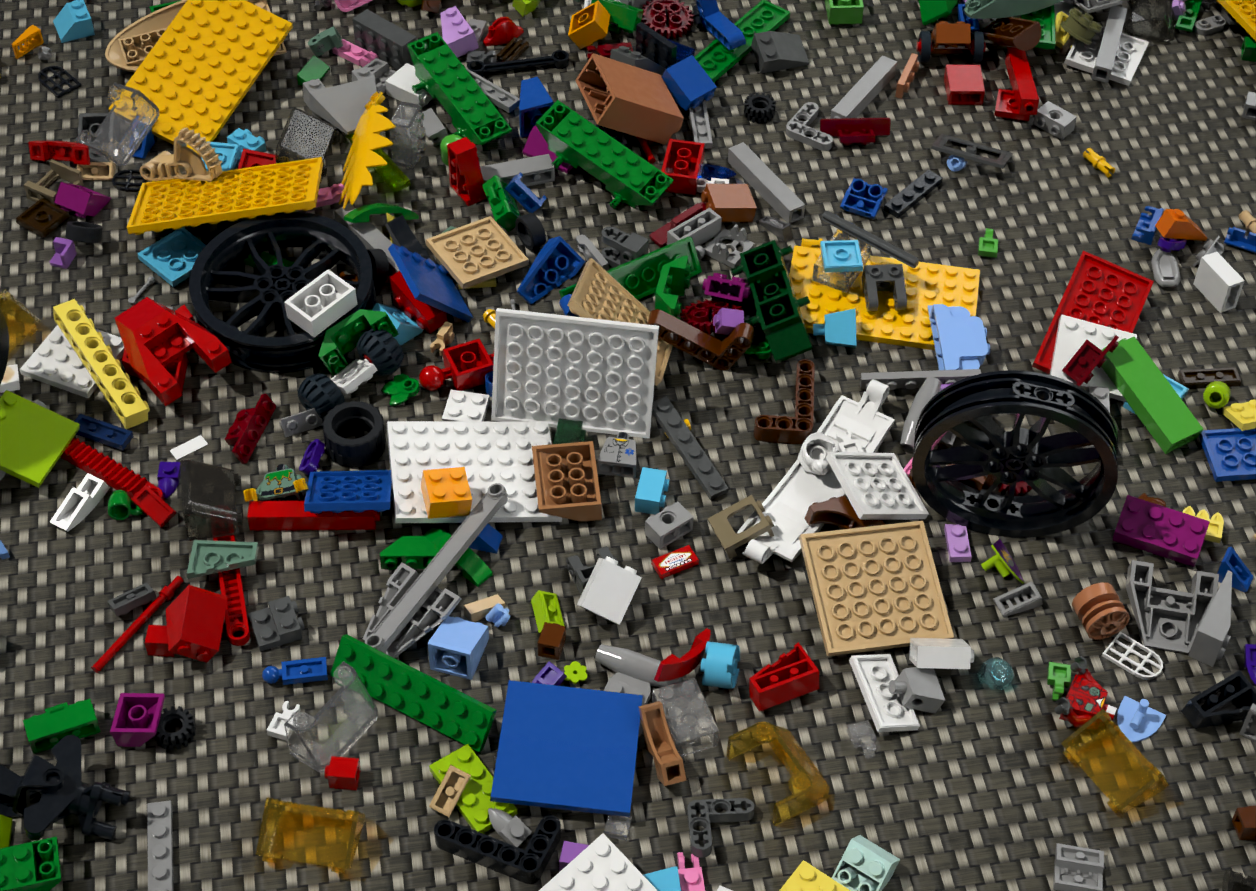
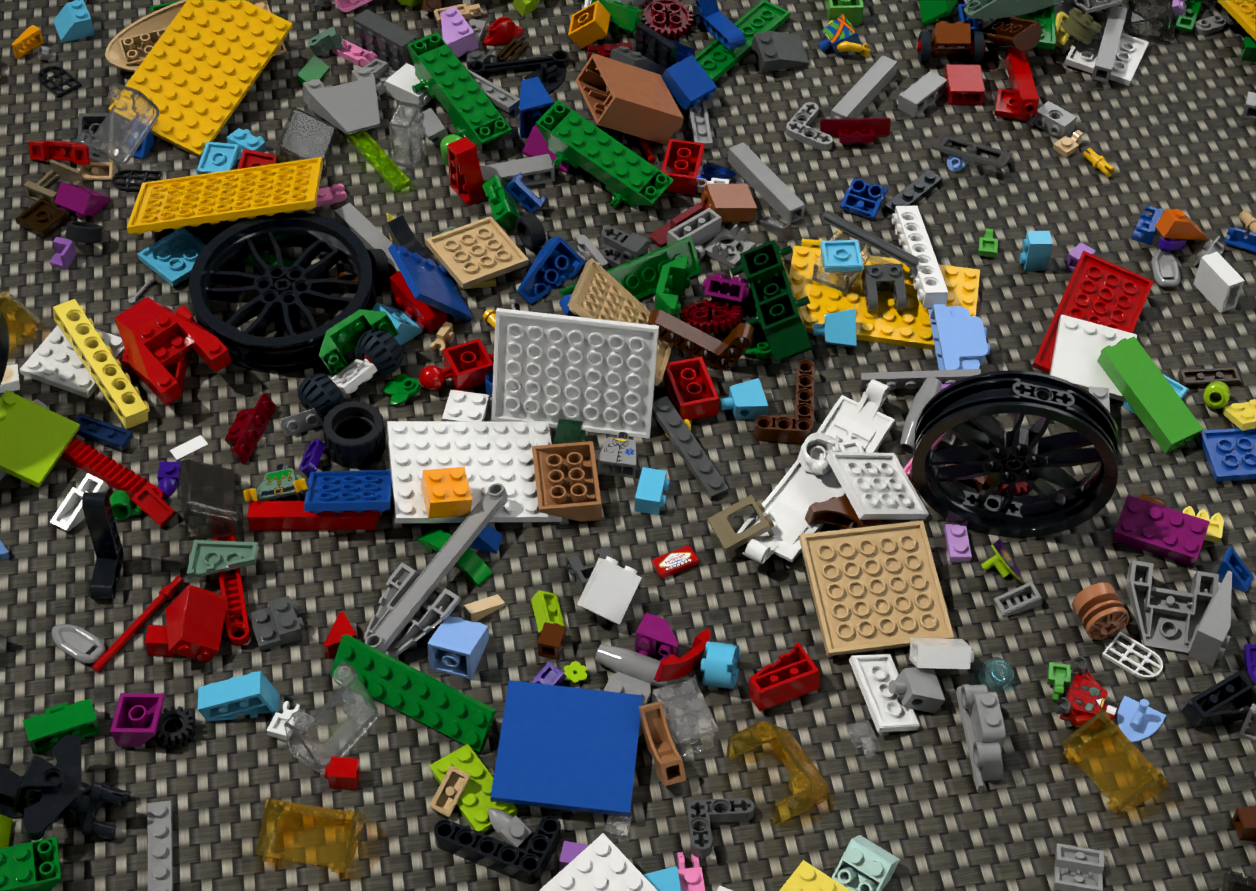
(78, 643): none -> light grey piece
(106, 544): none -> black beam
(129, 600): dark grey plate -> none
(184, 162): tan arm -> none
(239, 695): none -> medium azure wedge
(297, 671): blue plate -> none
(321, 303): white brick -> none
(341, 627): none -> red slope
(361, 154): yellow plant -> none
(363, 213): green slope -> none
(410, 550): green slope -> none
(467, 11): none -> tan hinge
(498, 615): light blue plate -> none
(549, 77): none -> black shield
(655, 638): none -> magenta slope
(668, 525): light grey brick -> none
(691, 388): none -> red brick
(727, 320): medium lavender brick -> none
(746, 400): none -> medium azure torso
(759, 108): black tyre -> none
(842, 37): none -> torso
(907, 76): nougat plate -> none
(915, 240): none -> white brick
(922, 94): none -> light grey brick
(983, 731): none -> light grey brick
(1036, 251): none -> medium azure brick
(1067, 145): none -> tan plate
(1075, 254): none -> medium lavender panel
(1086, 359): dark red bracket -> none

